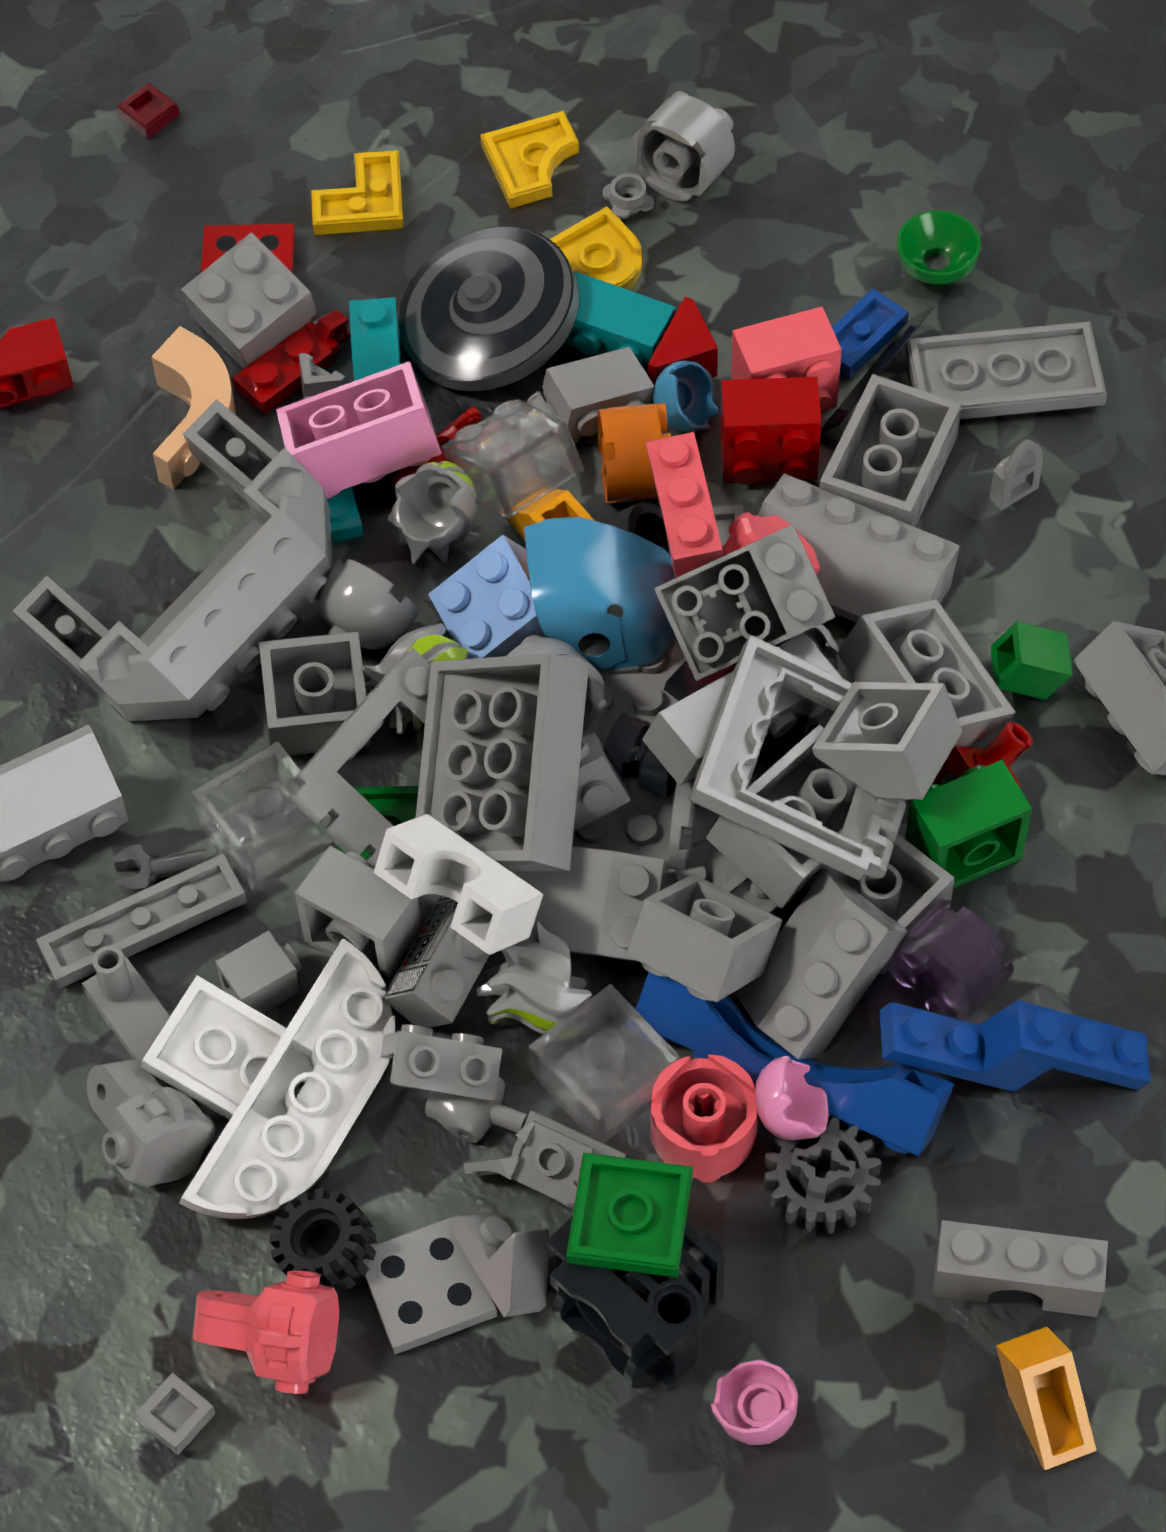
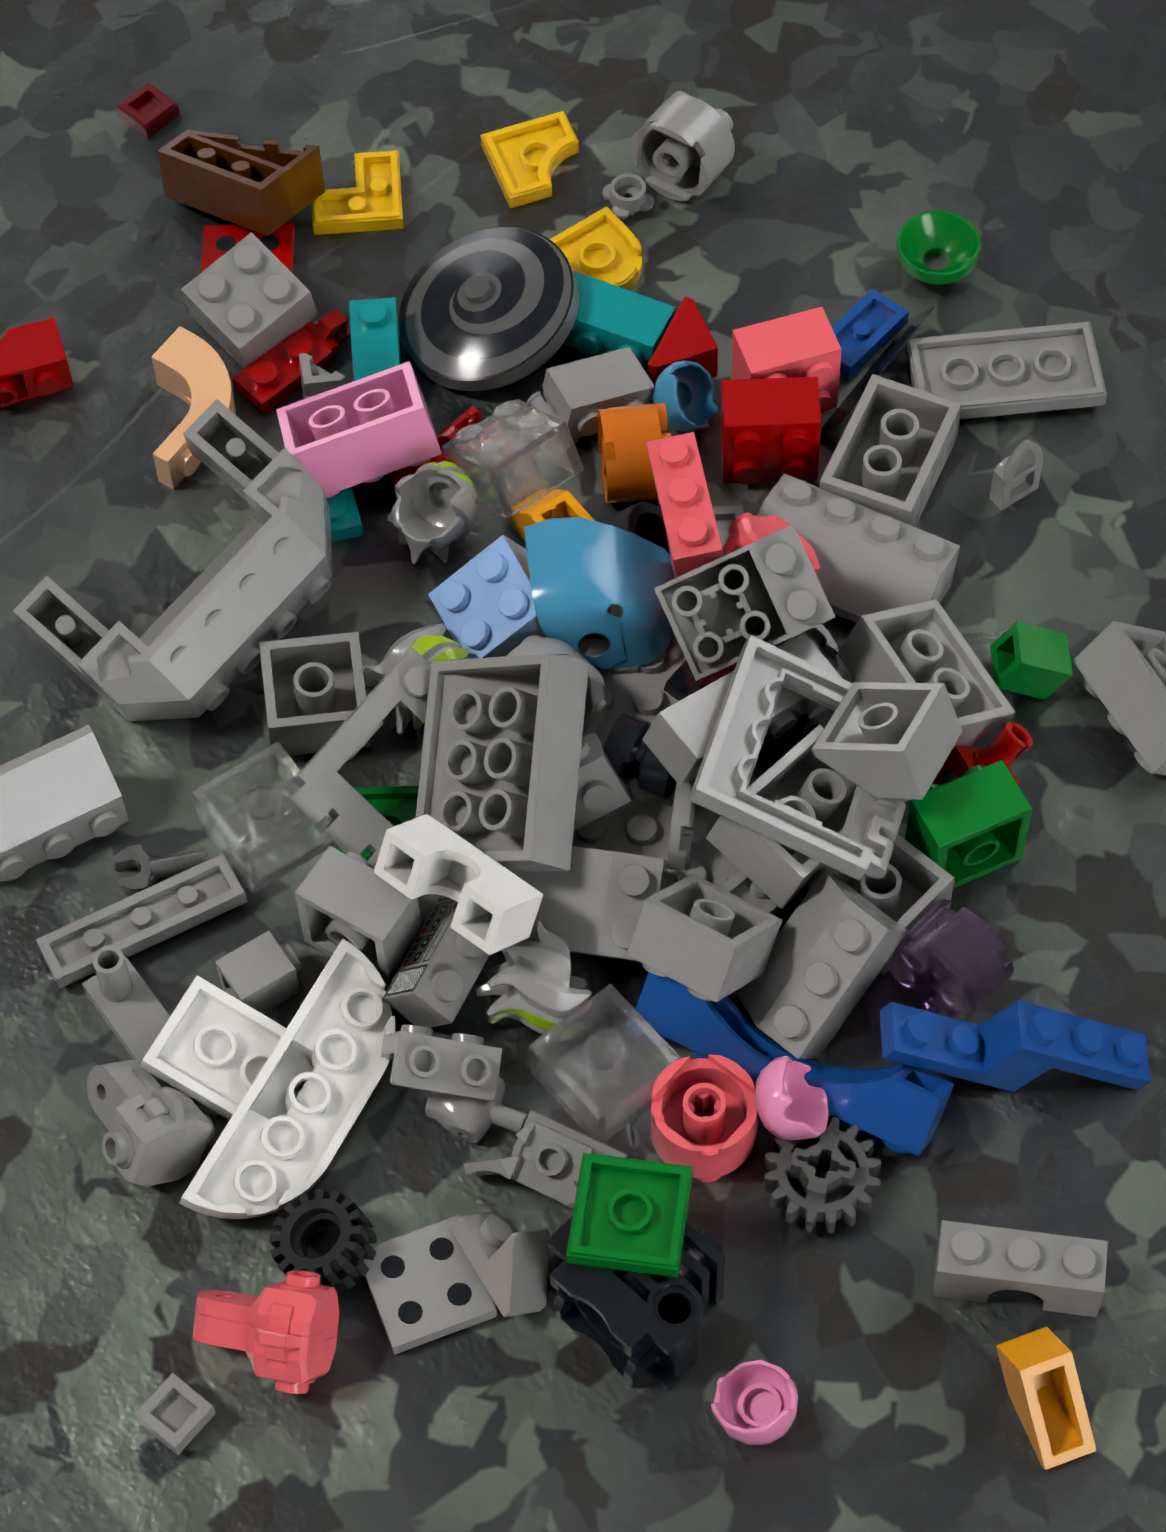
(241, 181): none -> reddish brown wedge
(362, 603): light grey cylinder -> none

